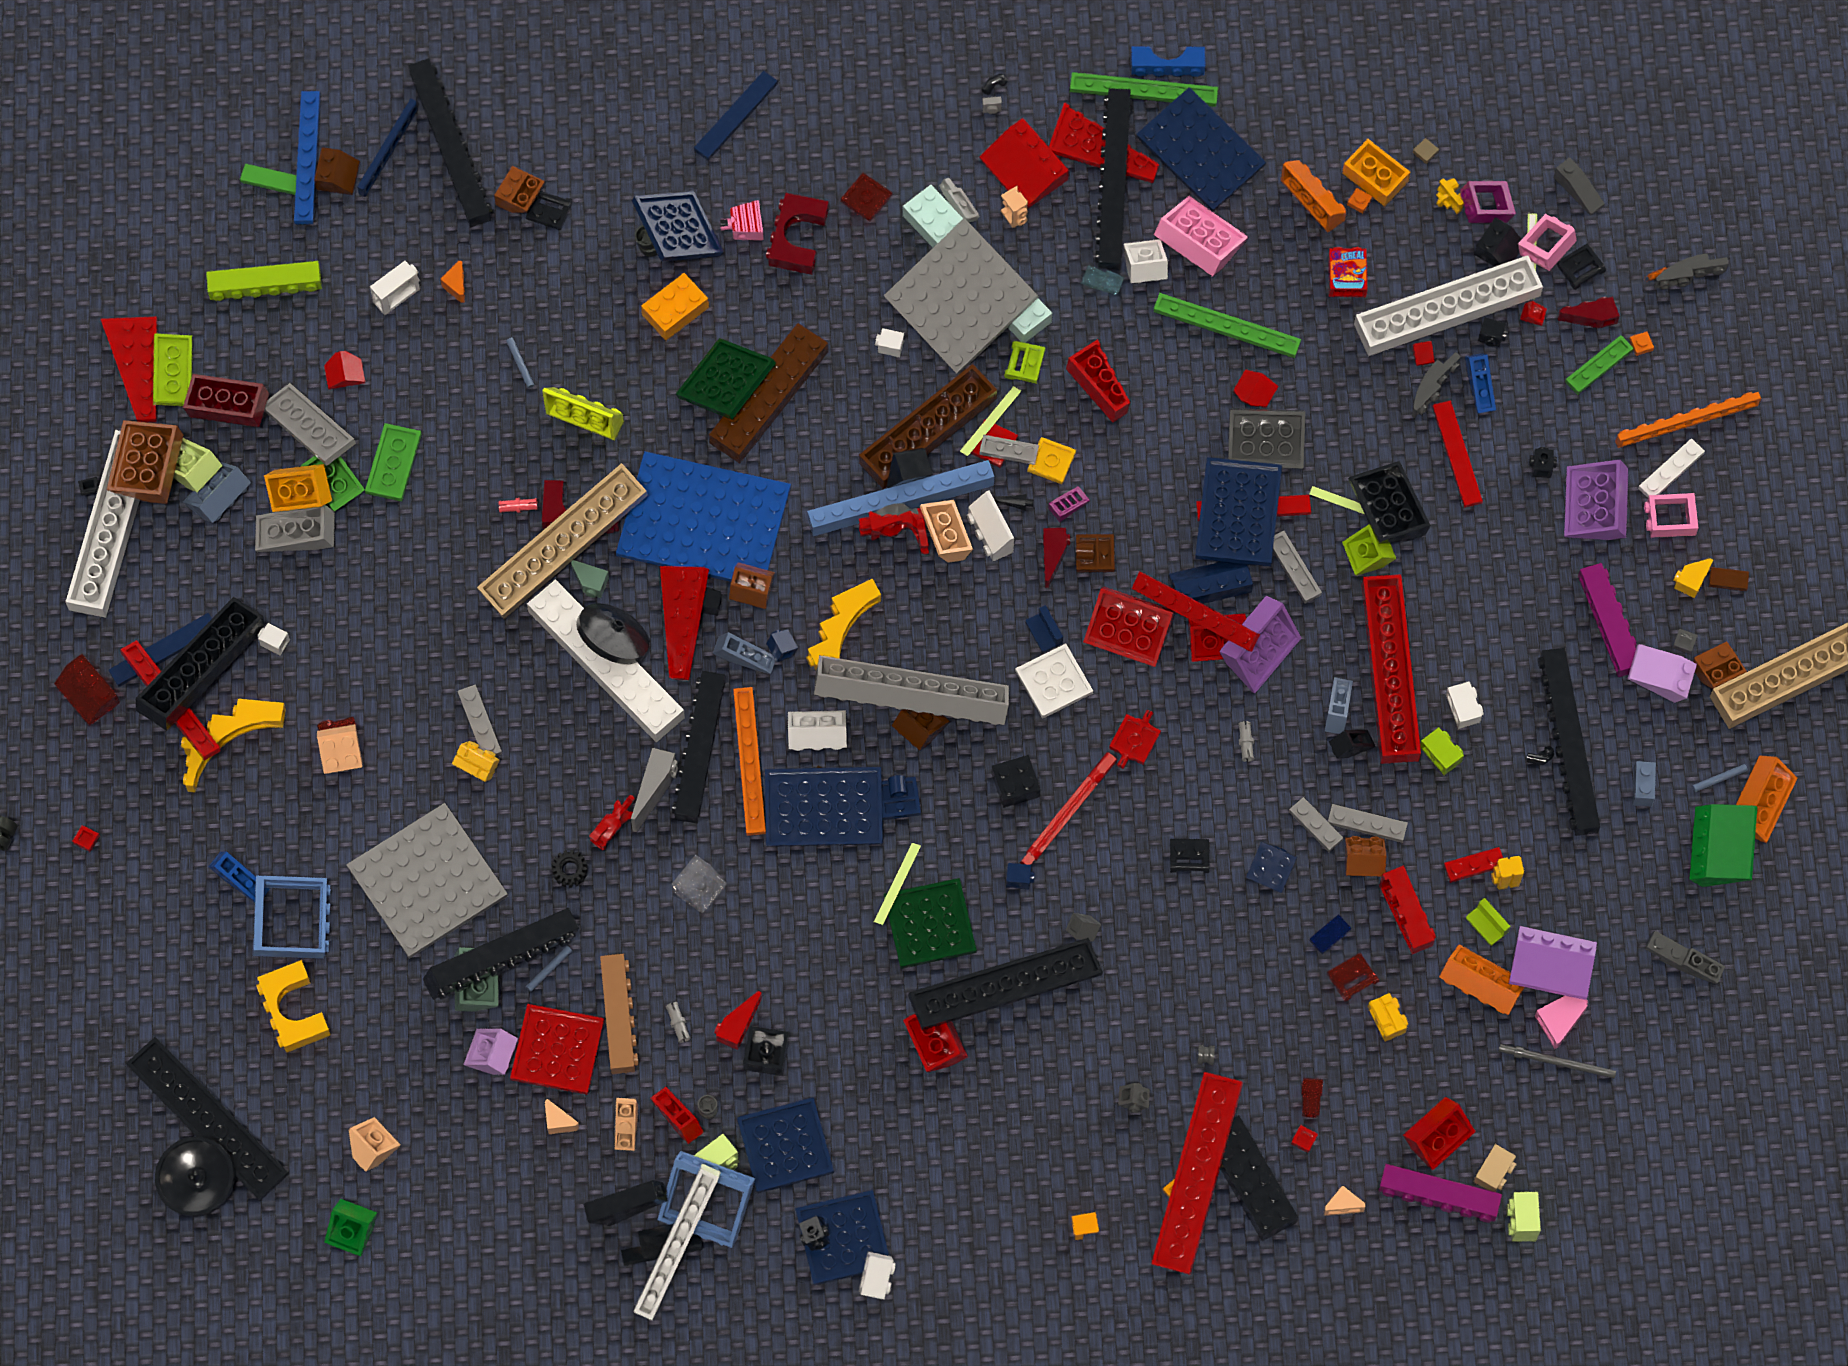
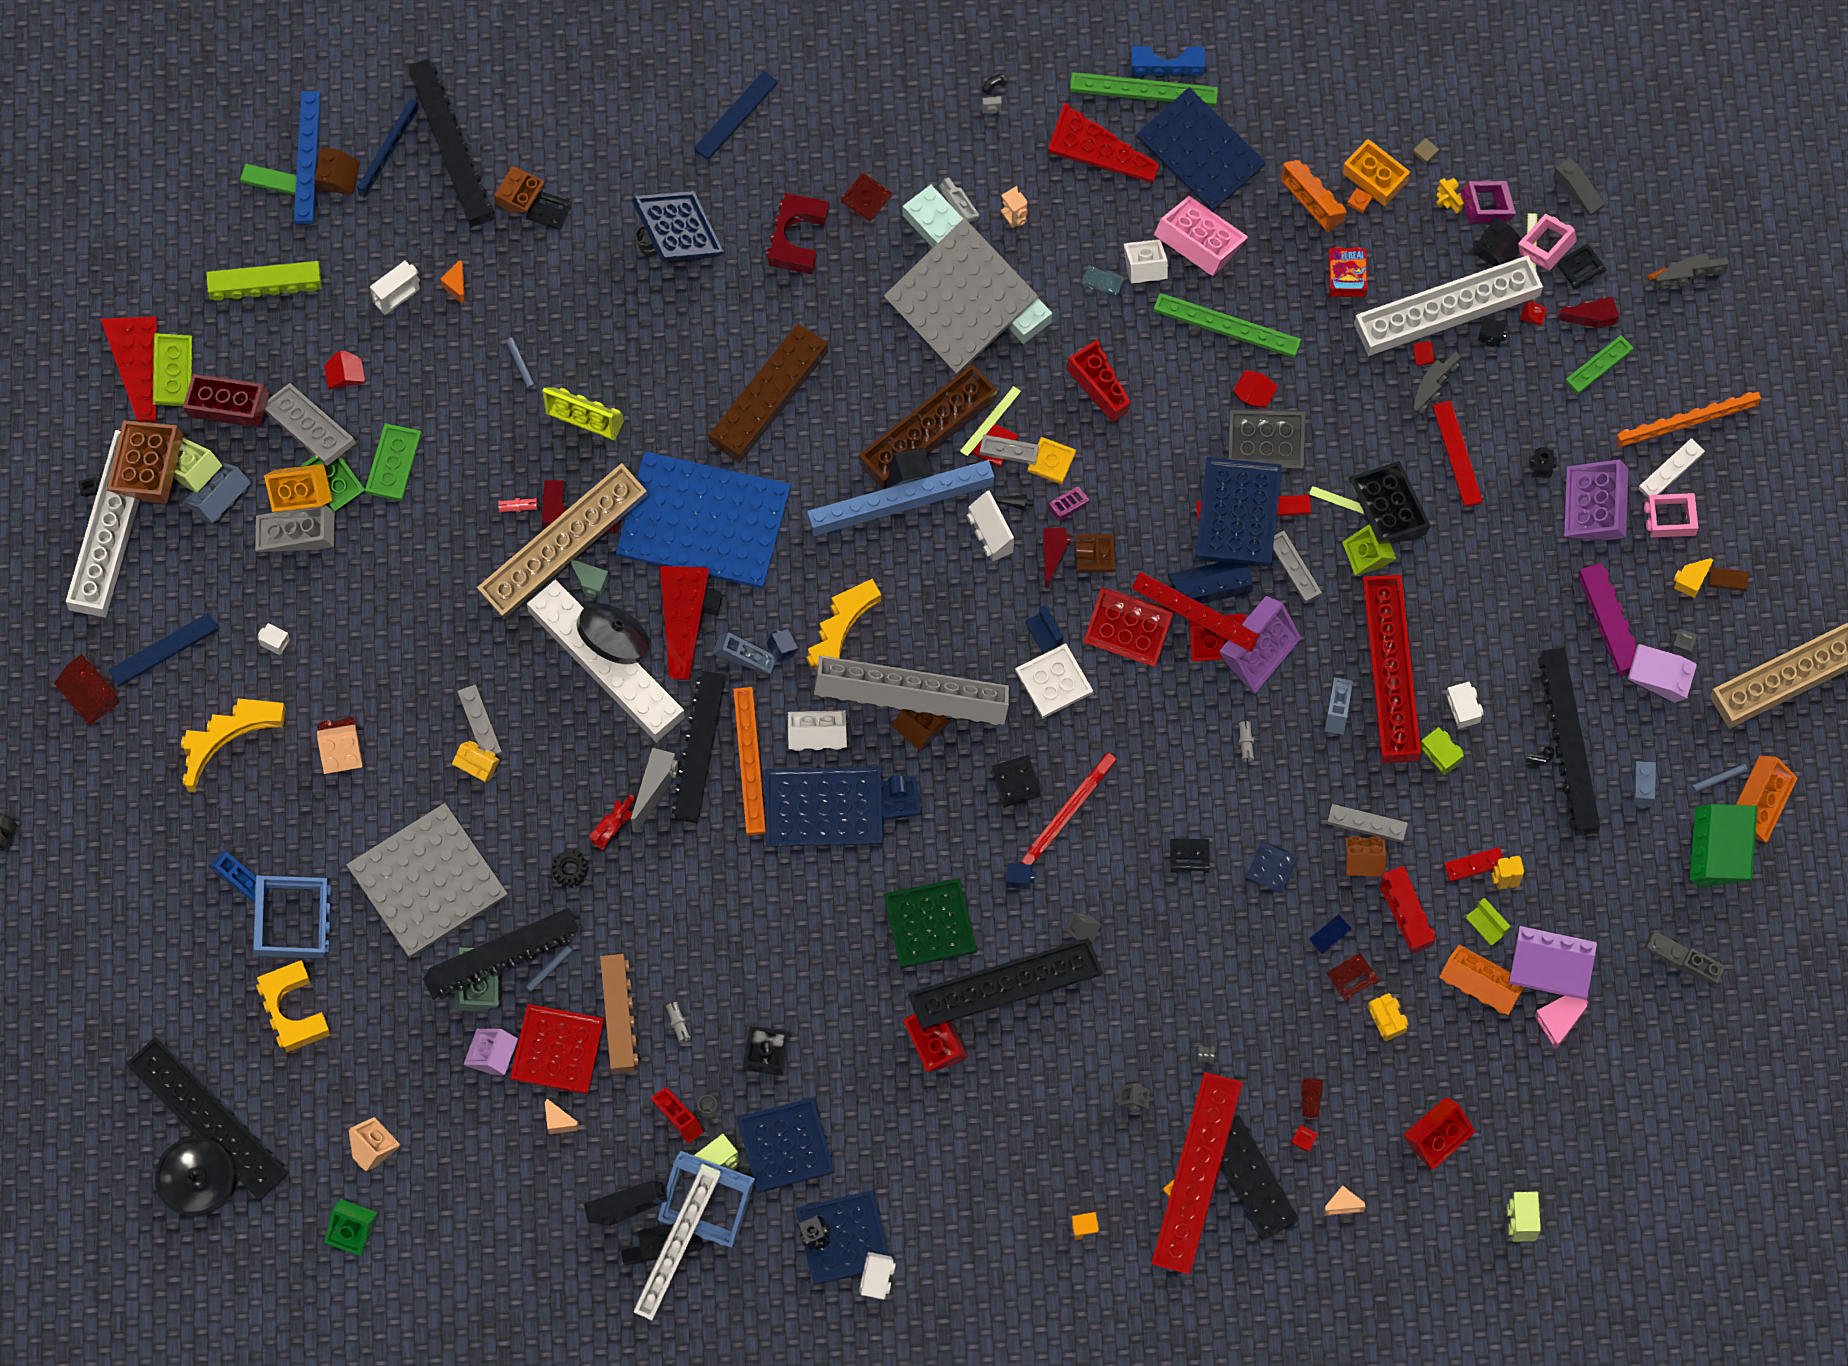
(86, 838): red plate -> none
(188, 722): red plate -> none
(199, 663): black brick -> none
(626, 1124): light nougat slope -> none
(675, 306): light orange brick -> none
(698, 884): clear slope -> none
(725, 378): dark green plate -> none
(735, 1025): red slope -> none
(744, 222): bright pink torso -> none
(751, 585): dark orange slope -> none
(890, 342): white brick -> none
(892, 520): red hips -> none
(897, 883): yellowish green sticker -> none
(947, 530): light nougat slope -> none
(1026, 162): red slope -> none
(1030, 365): lime plate -> none
(1113, 178): black brick -> none
(1135, 739): red plate -> none
(1315, 824): light grey plate -> none
(1351, 743): black slope -> none
(1440, 1193): magenta brick -> none
(1480, 382): blue slope -> none
(1495, 1169): tan brick -> none
(1520, 1052): dark grey bar -> none
(1641, 343): orange plate -> none
(1718, 665): dark orange slope -> none

